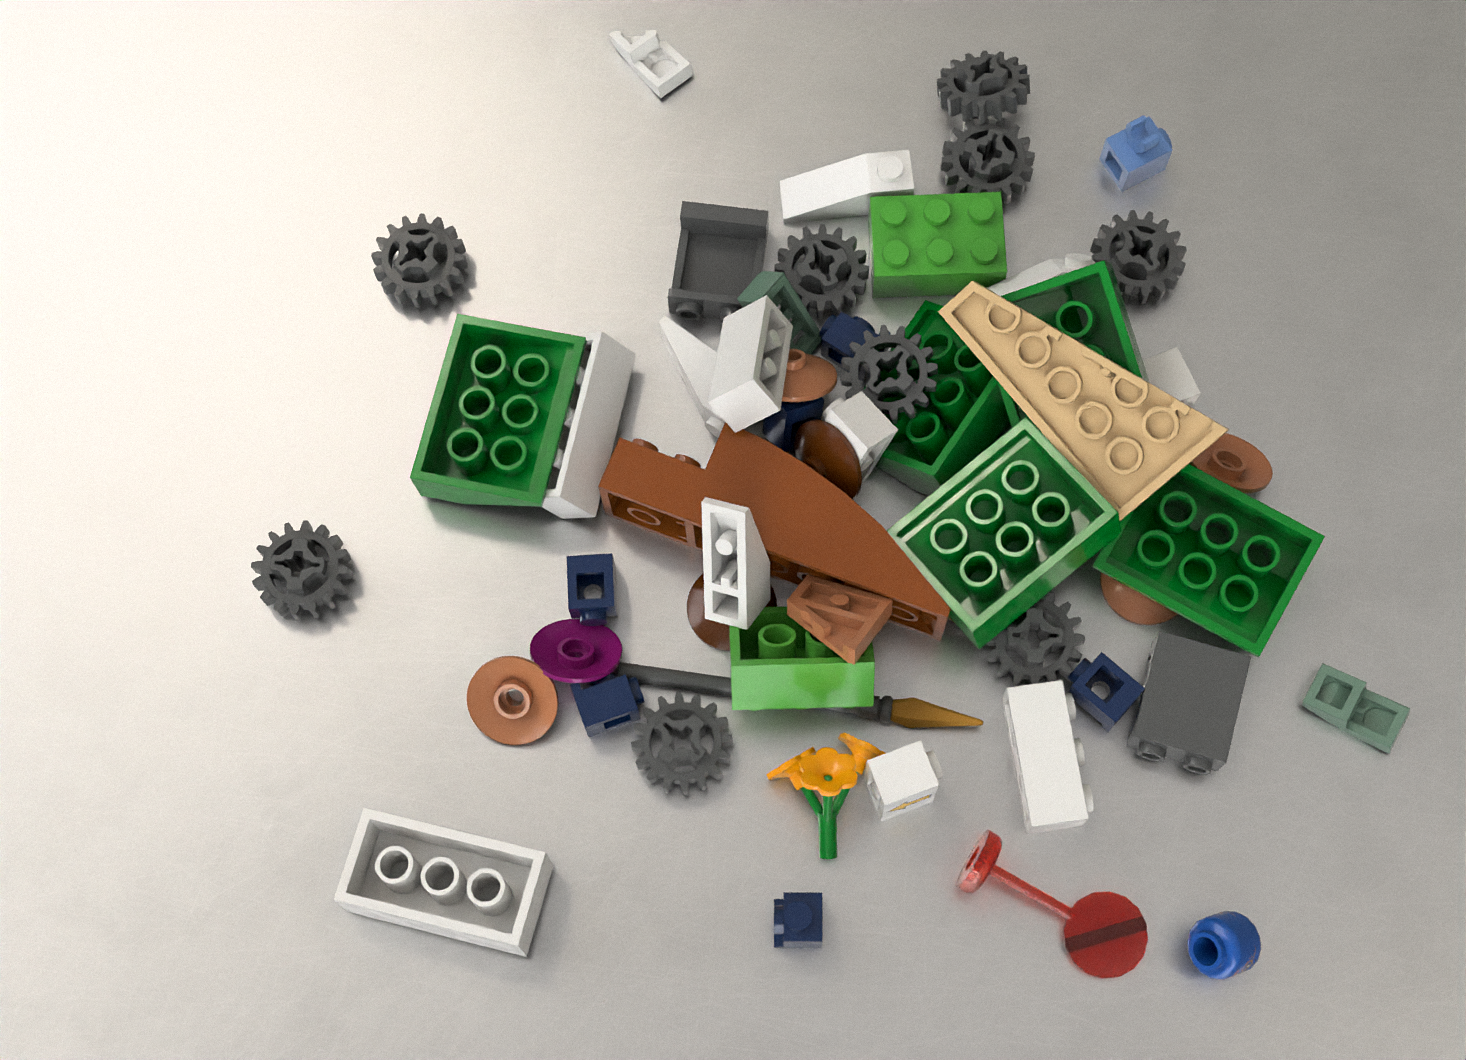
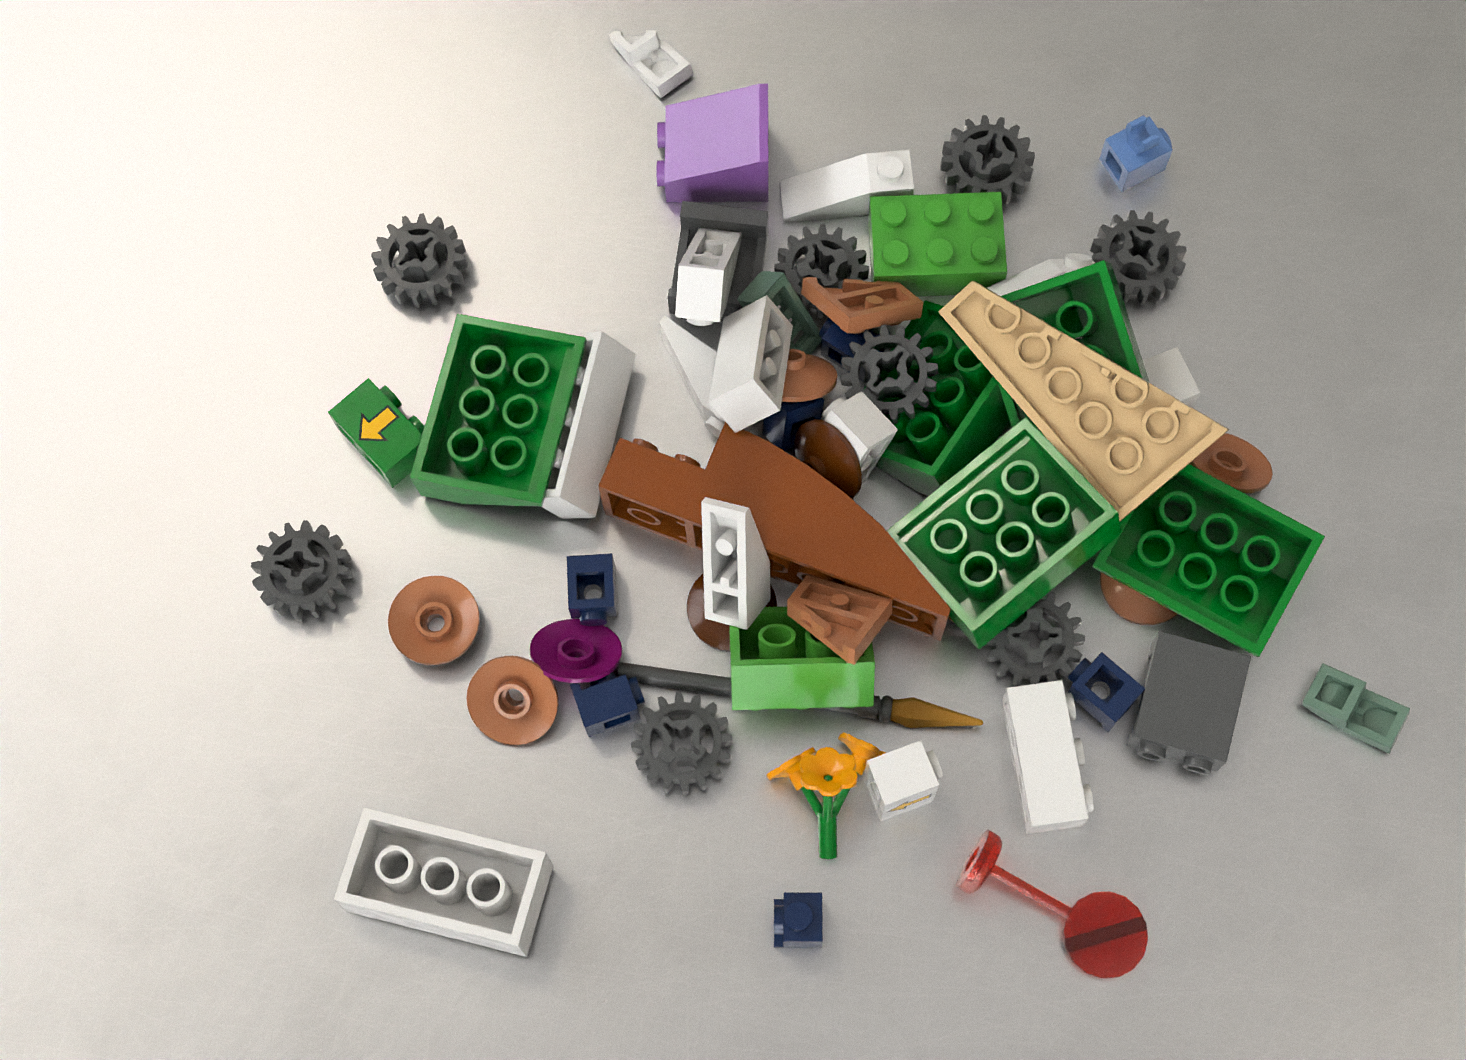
(379, 430): none -> green brick
(420, 604): none -> nougat dish
(706, 276): none -> white slope
(716, 147): none -> slope
(863, 303): none -> nougat wing
(983, 86): dark grey gear -> none
(1224, 945): blue head -> none

